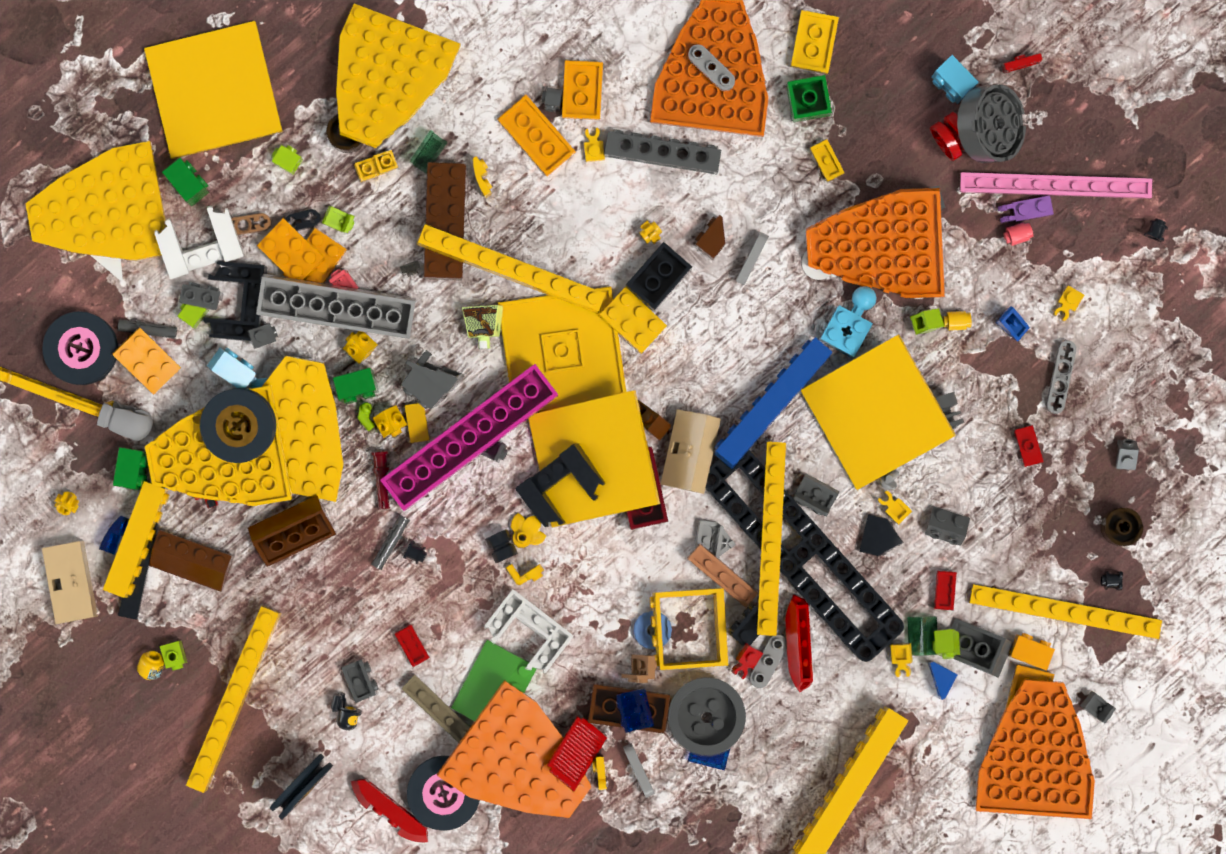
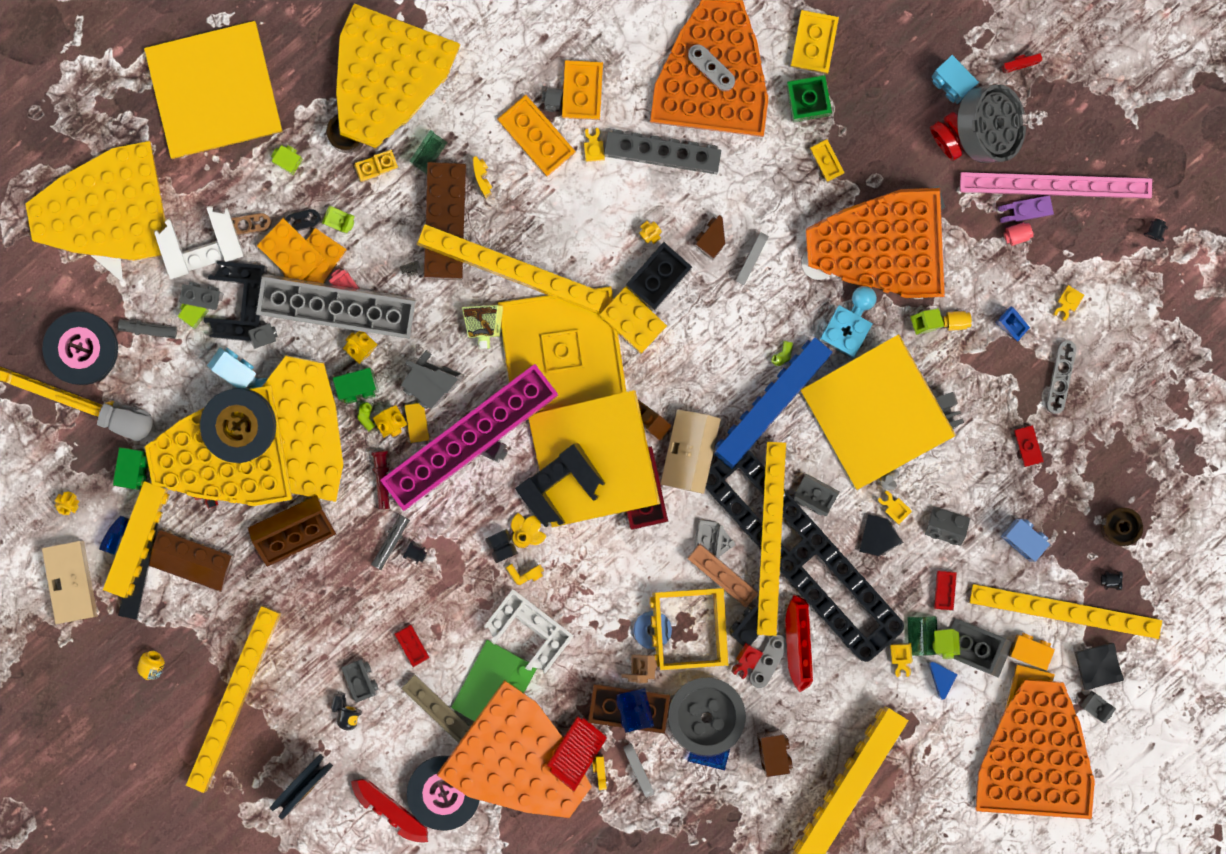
(146, 360): light orange plate -> none
(173, 655): lime brick -> none
(188, 185): green brick -> none
(773, 753): none -> reddish brown brick
(784, 356): none -> lime arm
(1025, 539): none -> medium blue brick
(1099, 666): none -> black brick
(1127, 454): bracket -> none

